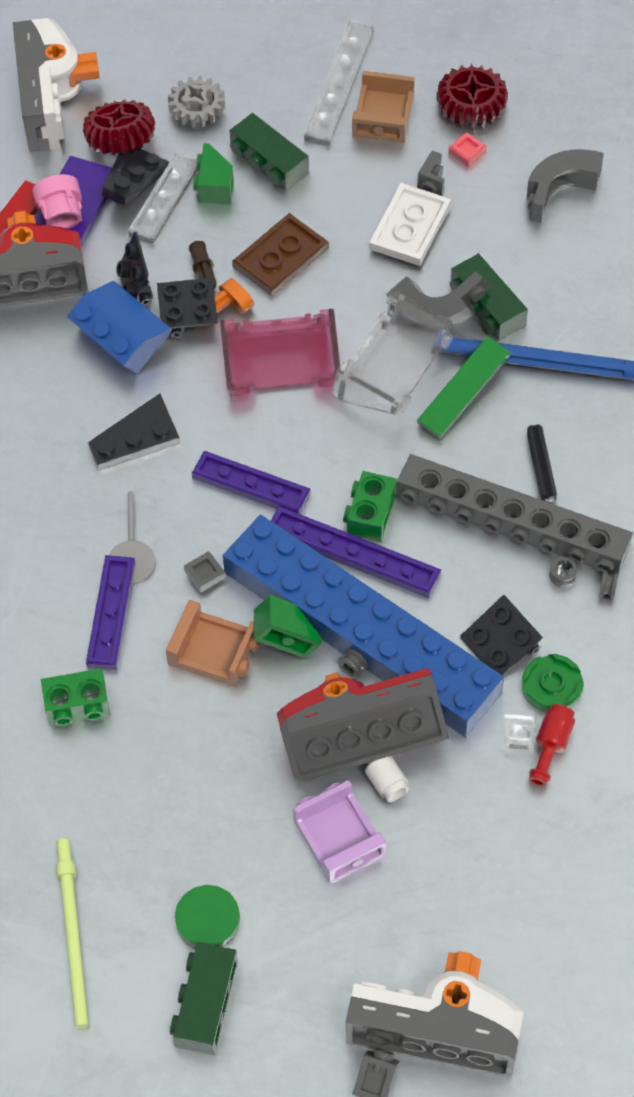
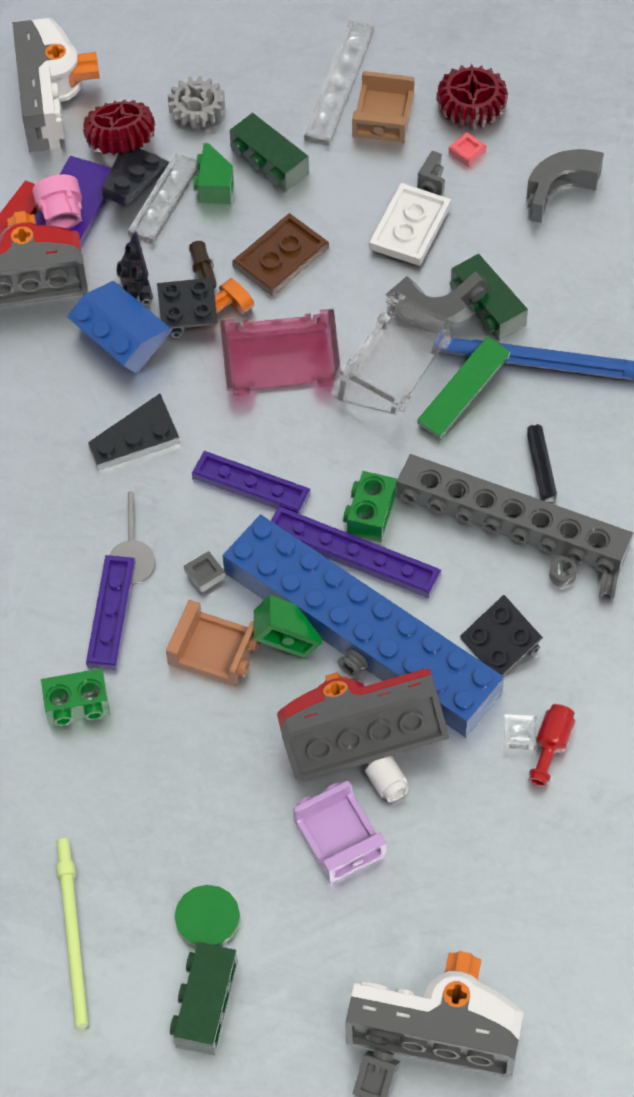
(552, 681): green tile -> none

